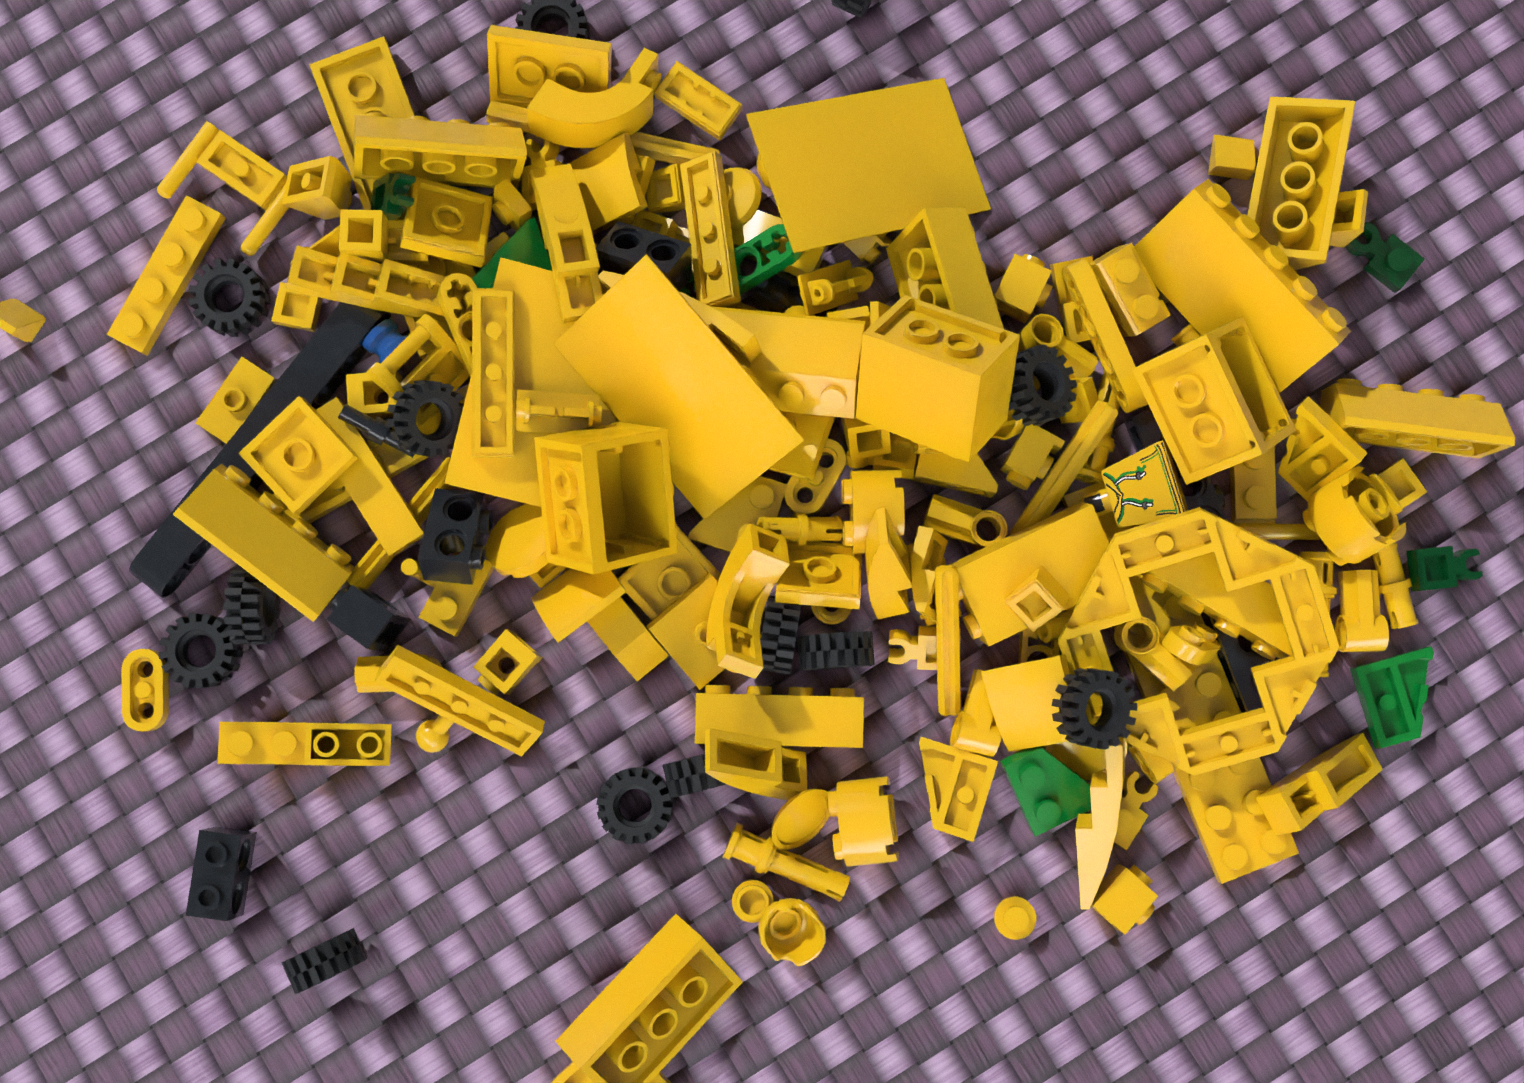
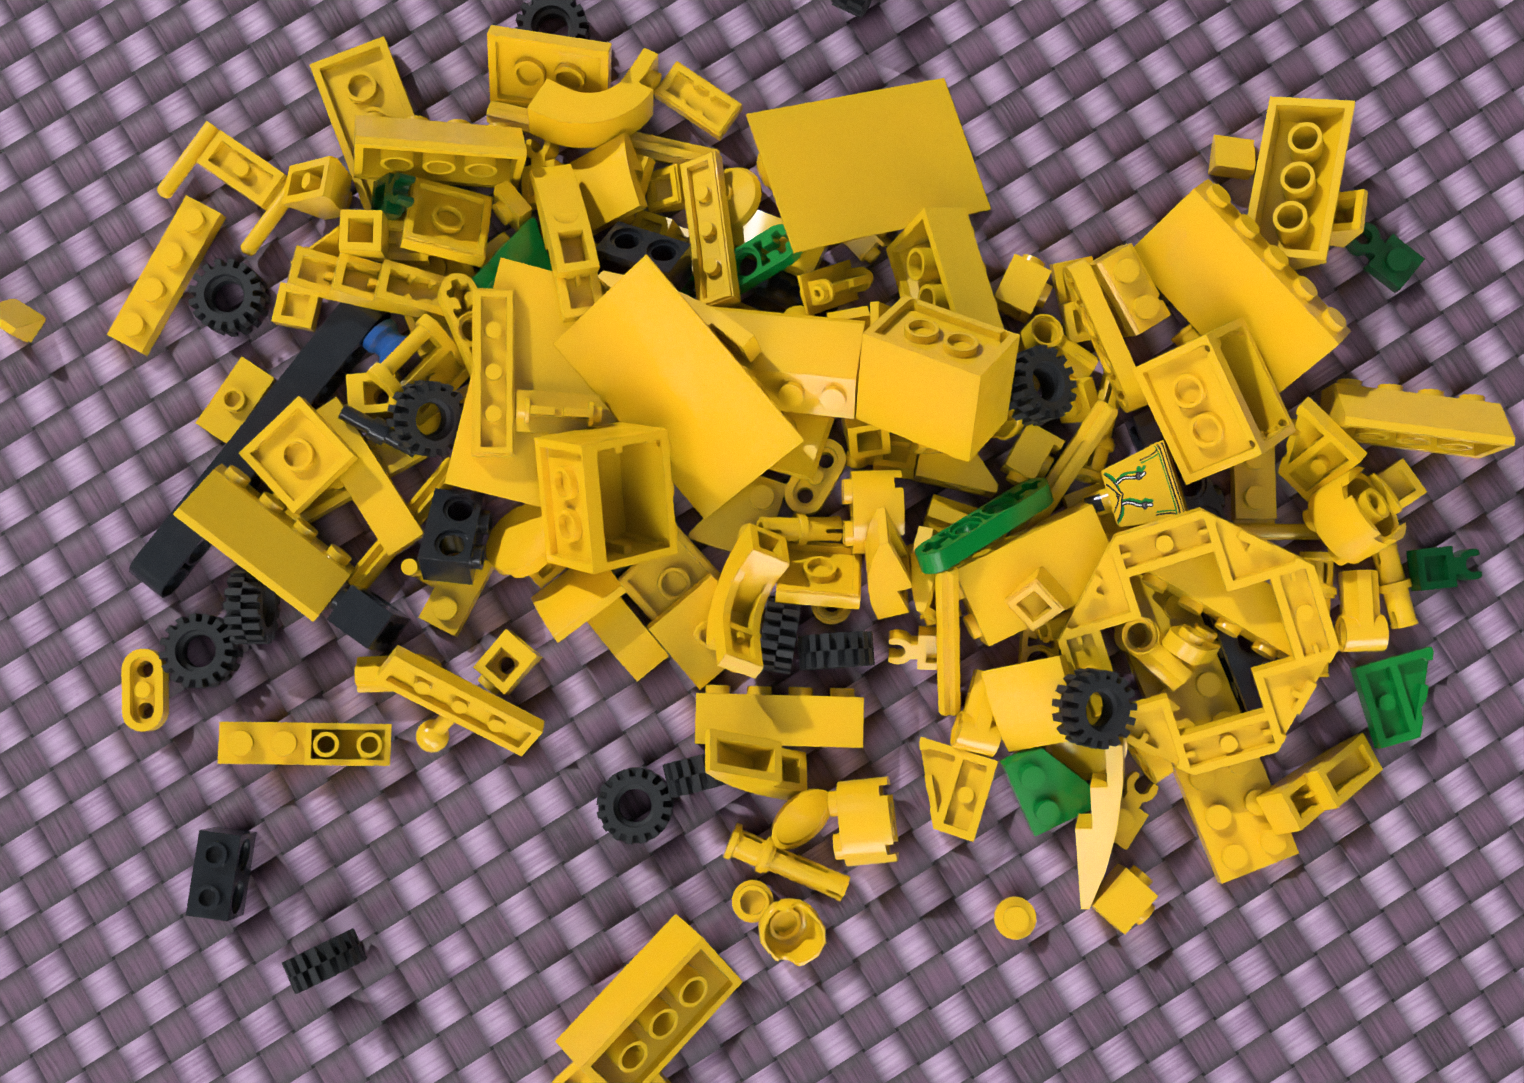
(984, 525): none -> green beam

